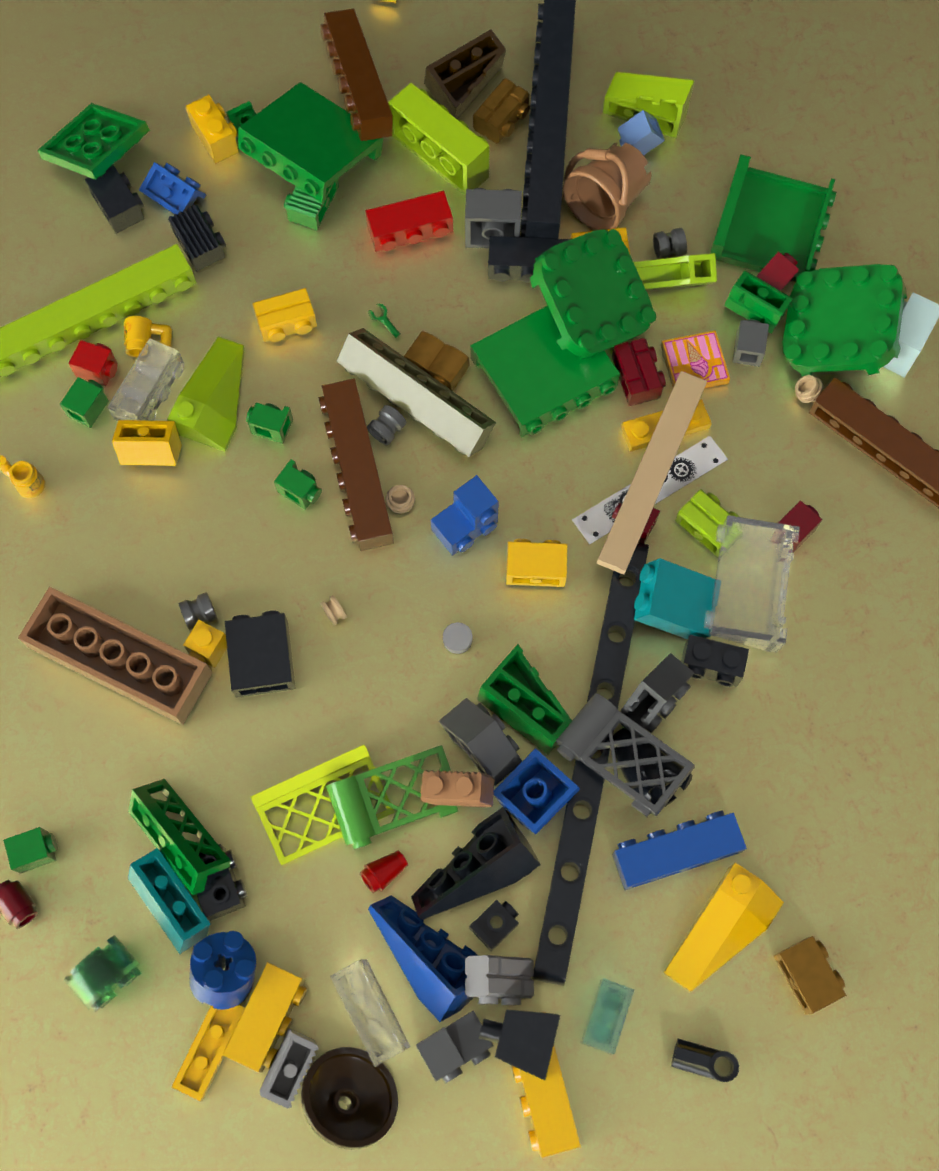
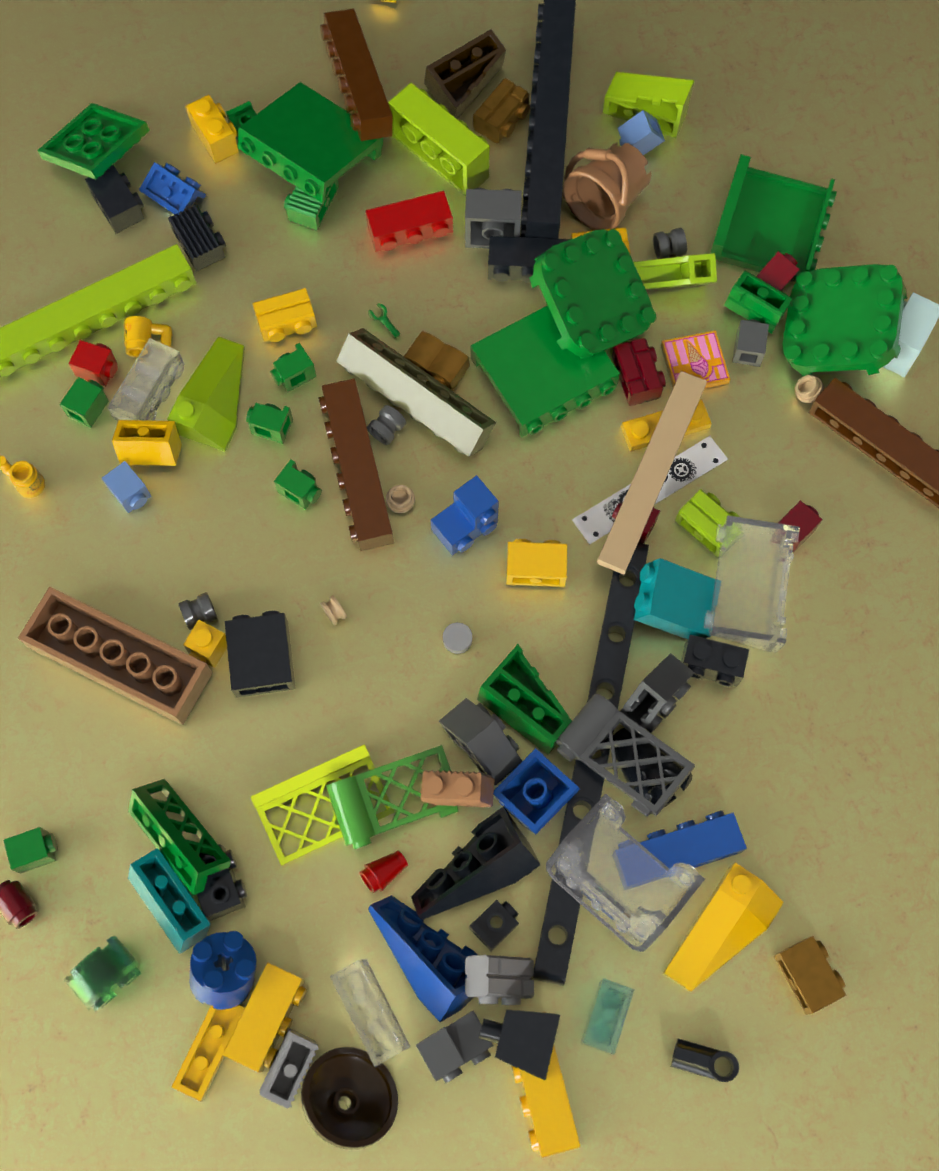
(126, 487): none -> medium blue brick
(293, 369): none -> green brick
(620, 877): none -> clear windscreen

